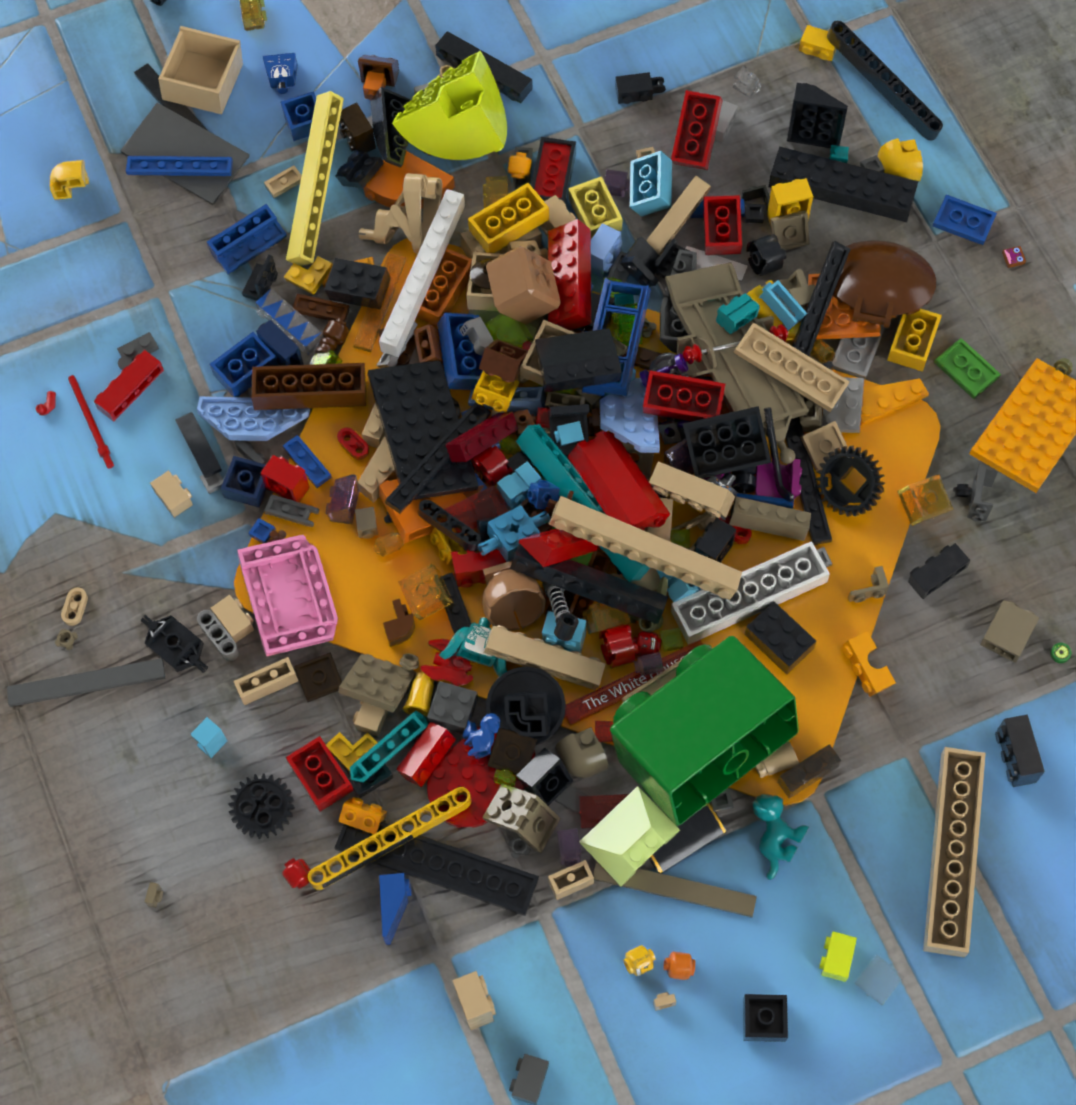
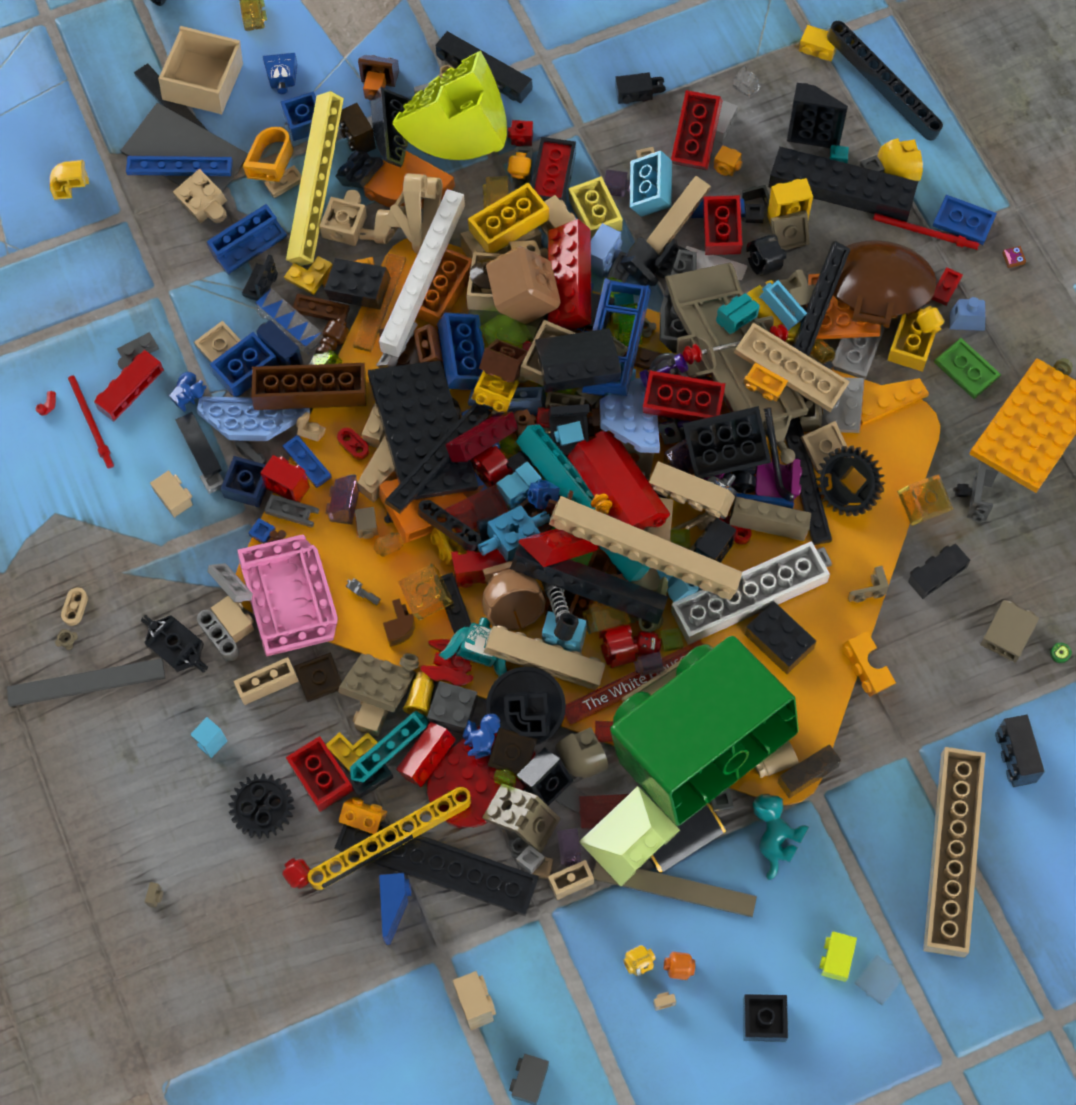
(187, 390): none -> blue animal
(202, 198): none -> tan brick
(216, 341): none -> tan plate
(230, 582): none -> light grey plate
(266, 171): none -> light orange window
(309, 430): none -> tan bracket
(344, 218): none -> tan brick
(355, 586): none -> dark grey plate
(477, 334): light grey leg -> none
(521, 133): none -> red brick
(530, 859): none -> light grey tile
(544, 869): none -> tan tile
(601, 503): none -> light orange wheel
(727, 161): none -> light orange brick
(765, 382): none -> light orange bracket
(930, 320): none -> yellow head
(946, 286): none -> red plate
(959, 241): none -> red bar
(968, 315): none -> medium blue torso

